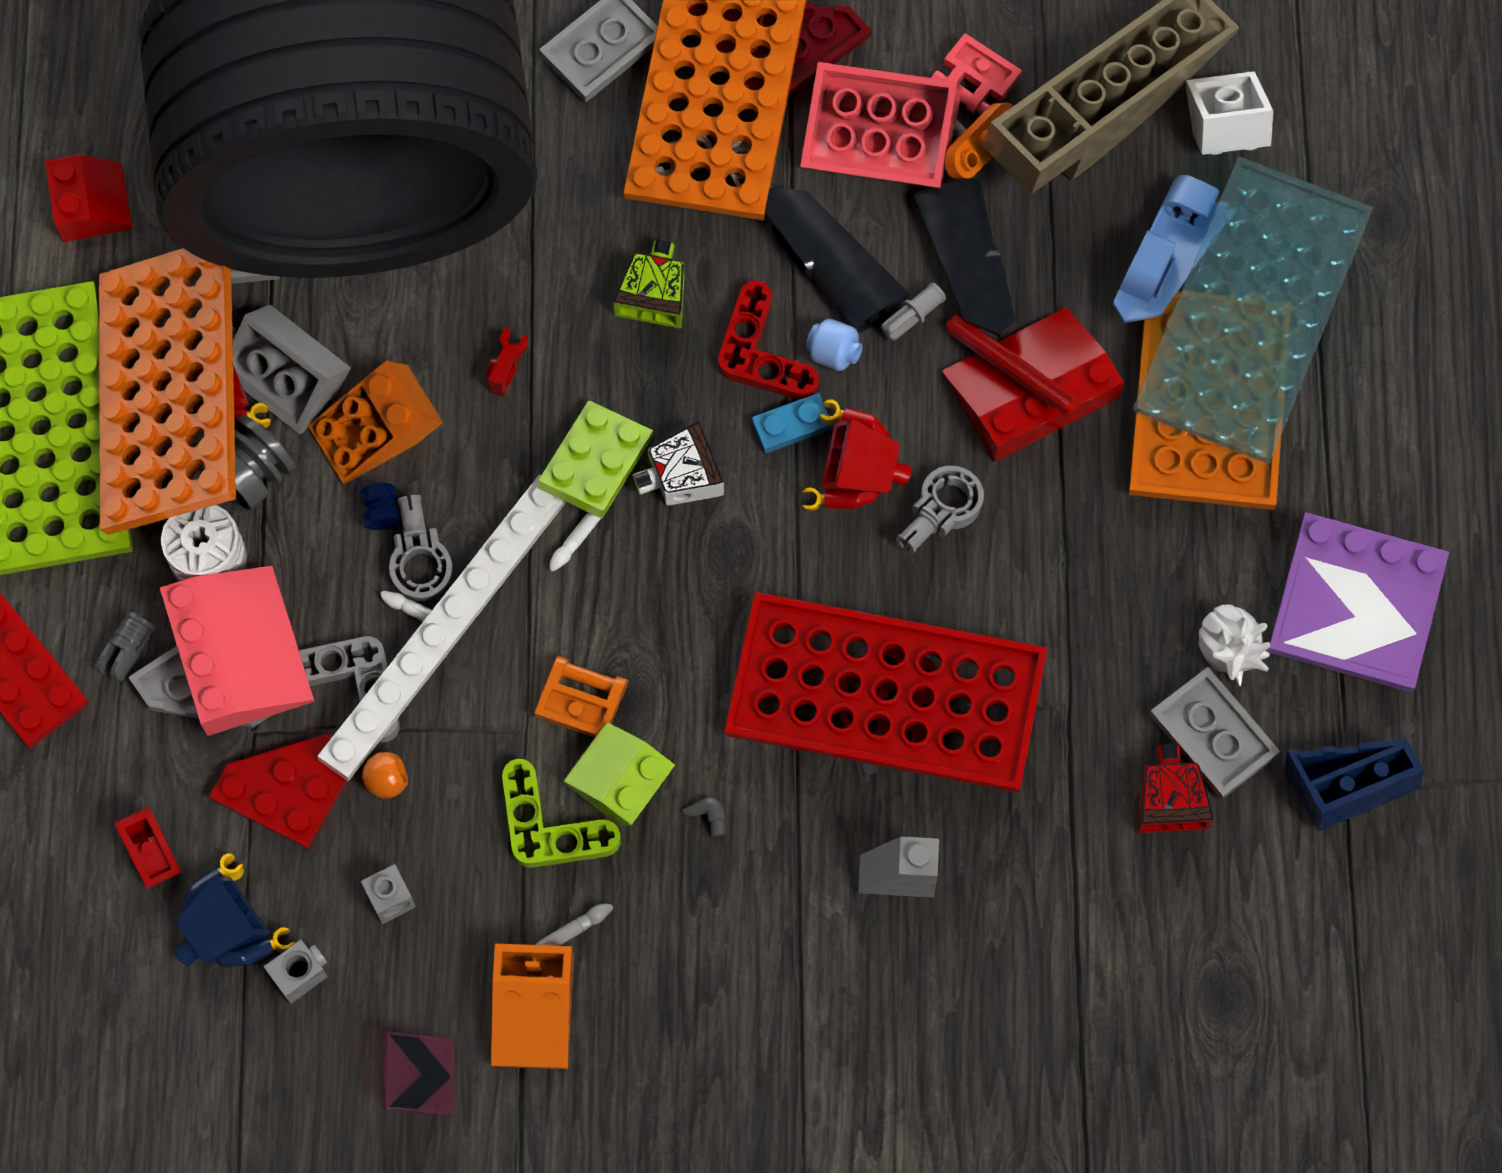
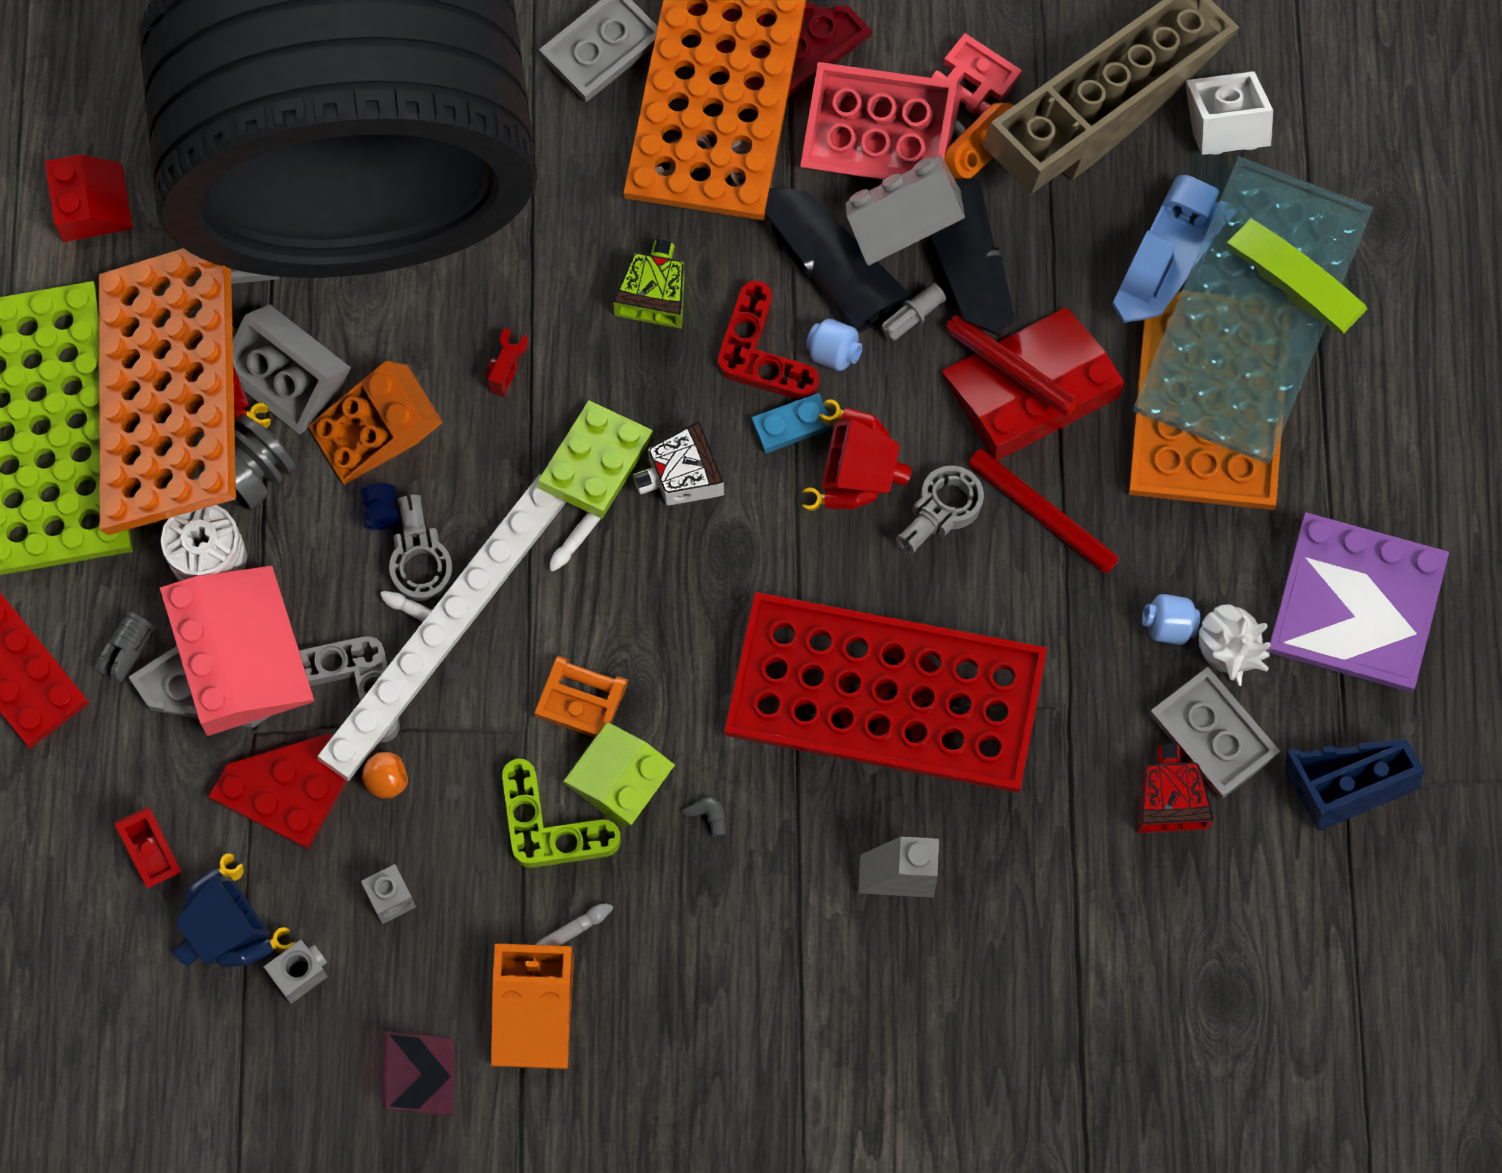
(905, 209): none -> light grey slope
(1043, 511): none -> red axle
(1171, 619): none -> light blue head
(1297, 275): none -> lime slope

